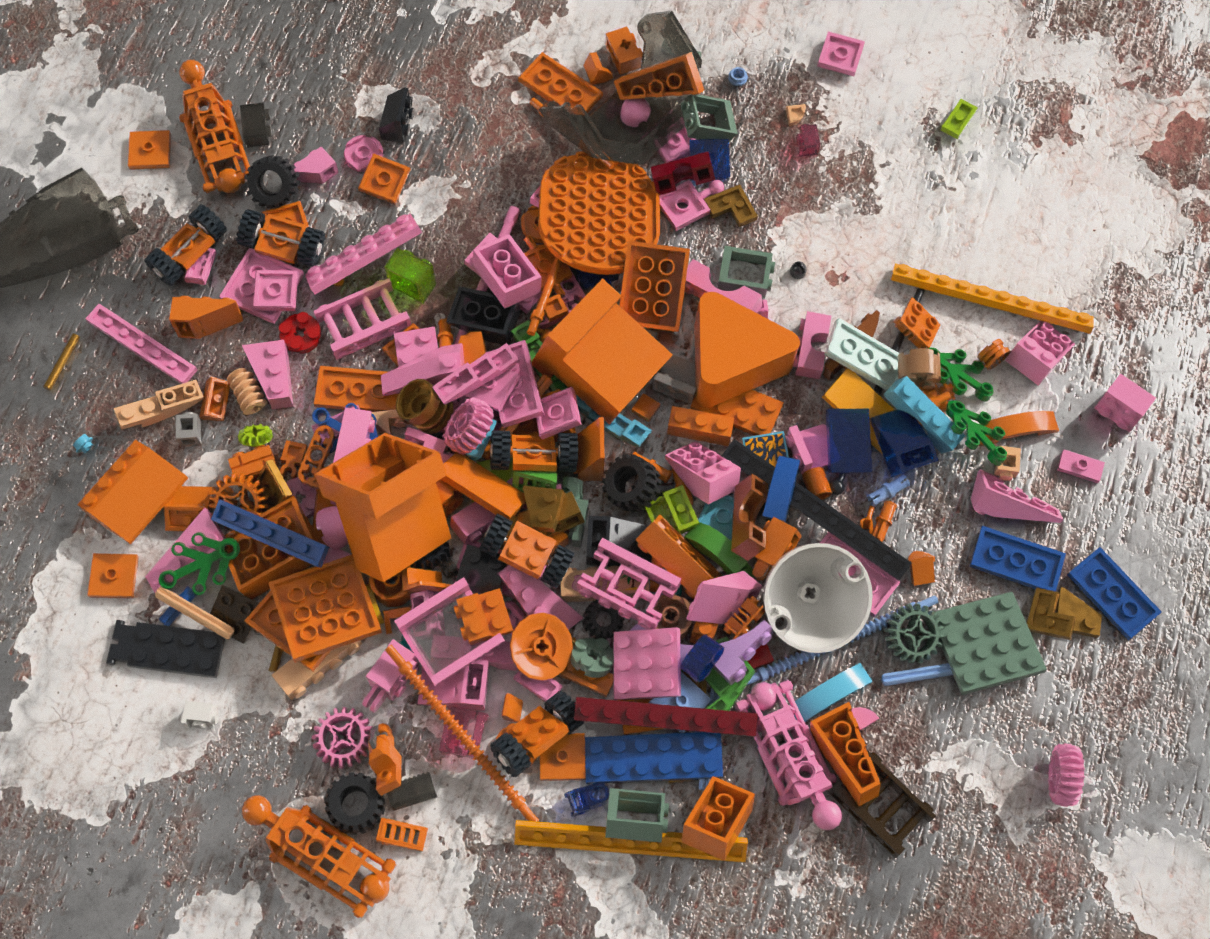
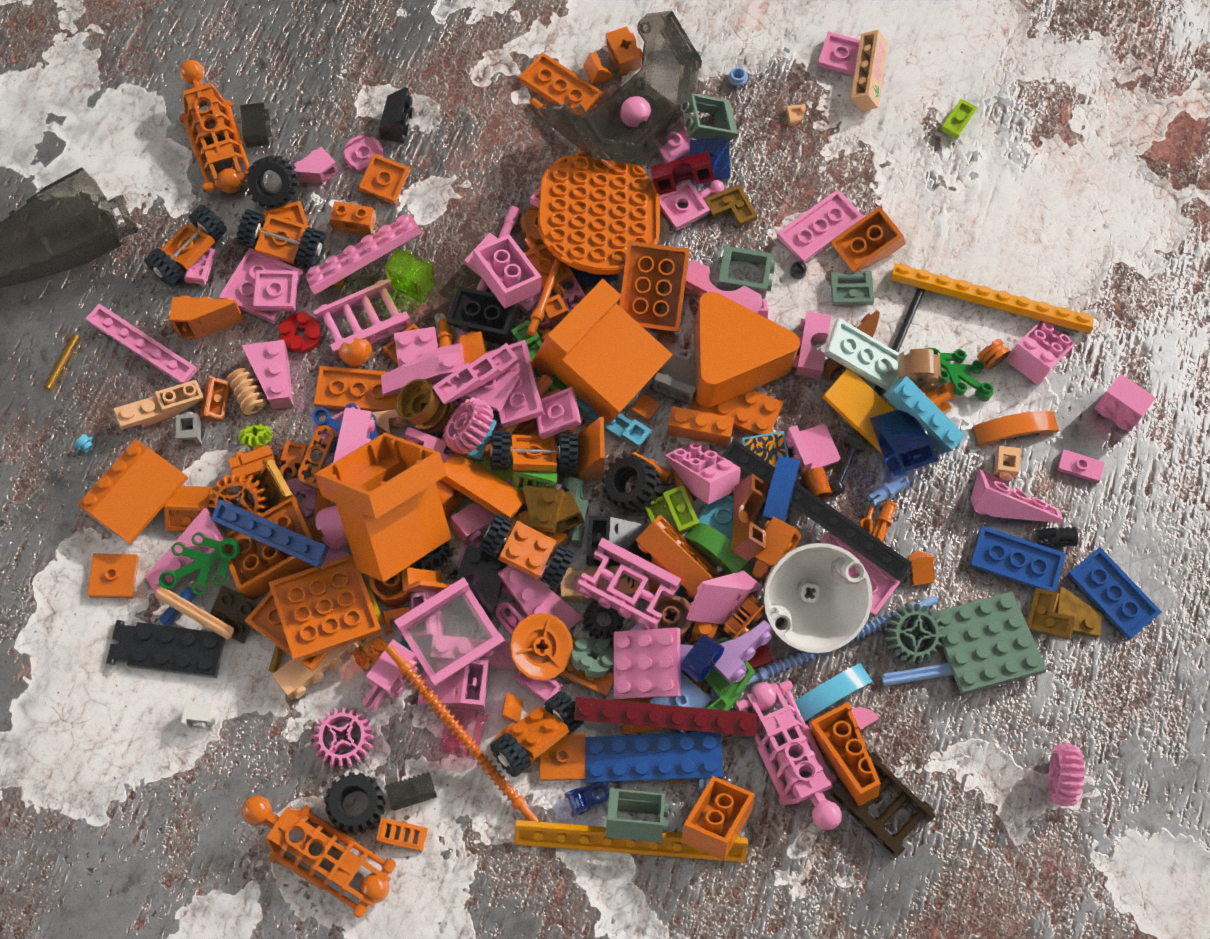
(149, 149): orange plate -> none
(353, 218): none -> orange brick
(356, 352): none -> orange hair
(369, 652): none -> clear orange bracket
(384, 758): orange plate -> none
(483, 616): orange plate -> none
(668, 78): orange wedge -> none
(808, 140): clear pink brick -> none
(819, 226): none -> bright pink plate
(848, 440): clear blue tile -> none
(851, 293): none -> sand green plate
(868, 240): none -> orange slope
(869, 70): none -> light nougat brick
(918, 323): orange hinge -> none
(976, 432): green plant -> none
(1057, 536): none -> black hinge

